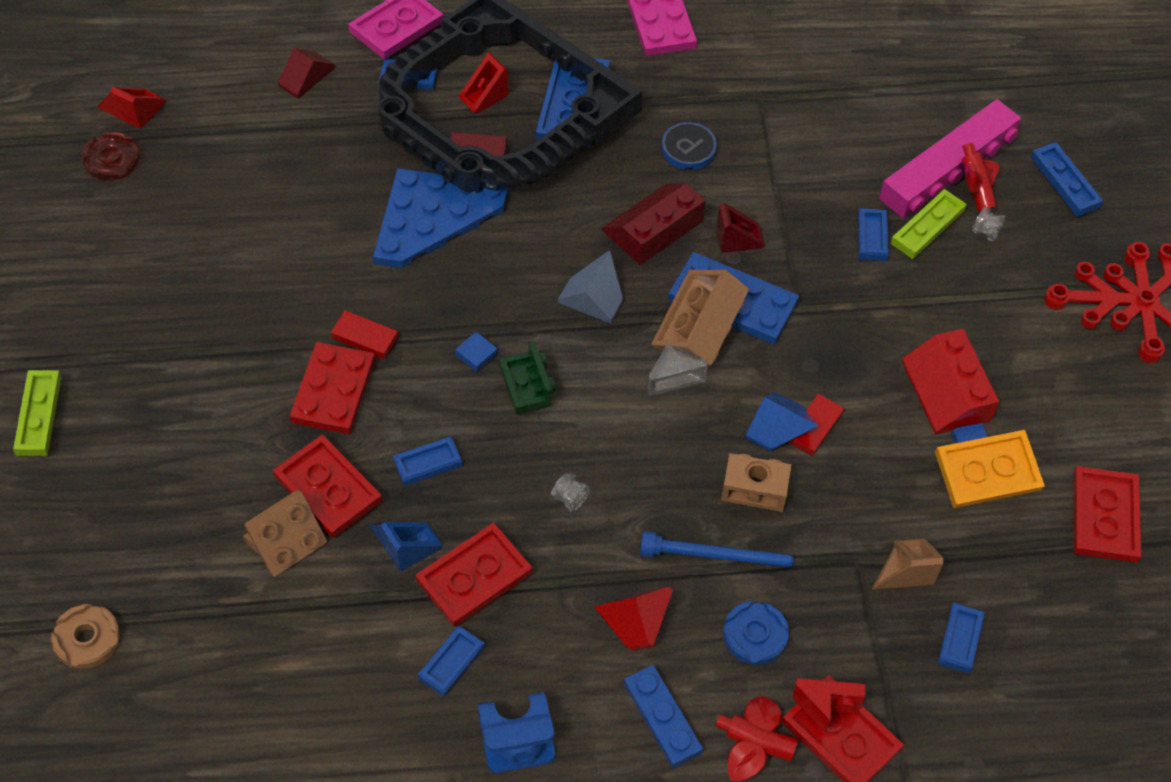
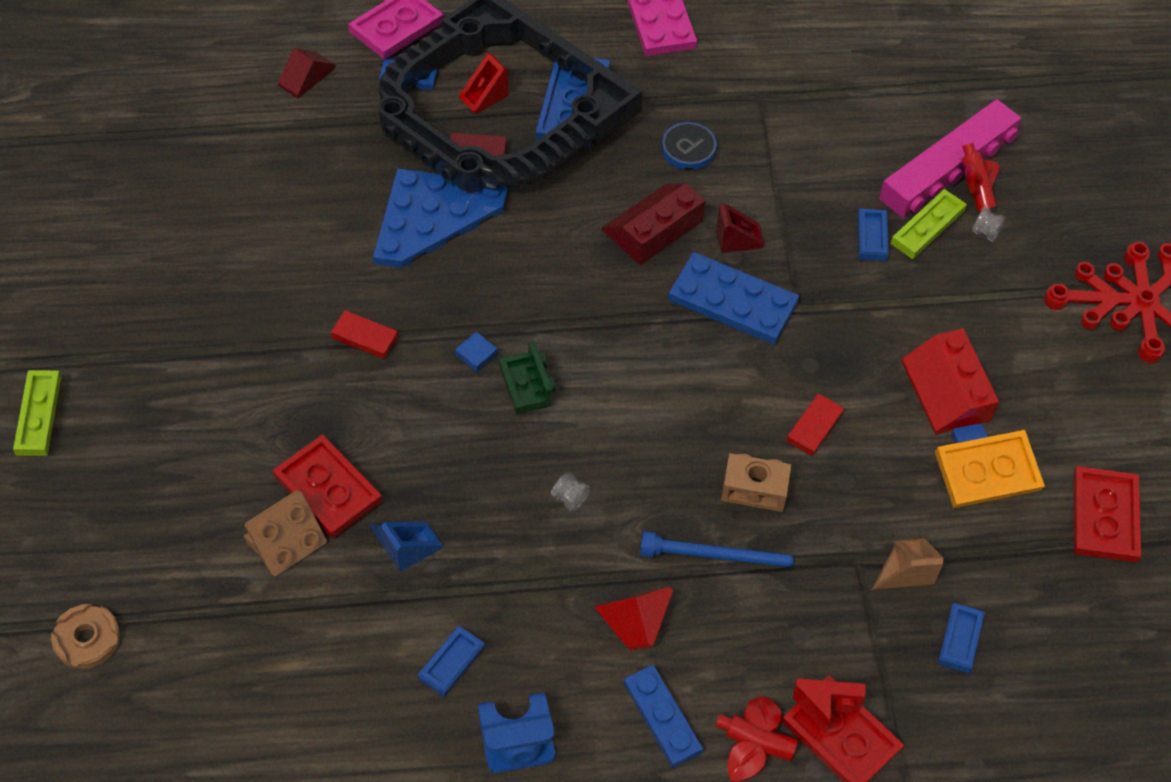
(110, 156): clear red tile -> none
(132, 105): red slope -> none
(332, 388): red plate -> none
(427, 461): blue tile -> none
(473, 574): red plate -> none
(594, 290): sand blue slope -> none
(675, 371): clear slope -> none
(702, 313): medium nougat slope -> none
(755, 633): blue tile -> none
(778, 422): blue slope -> none
(1066, 179): blue plate -> none

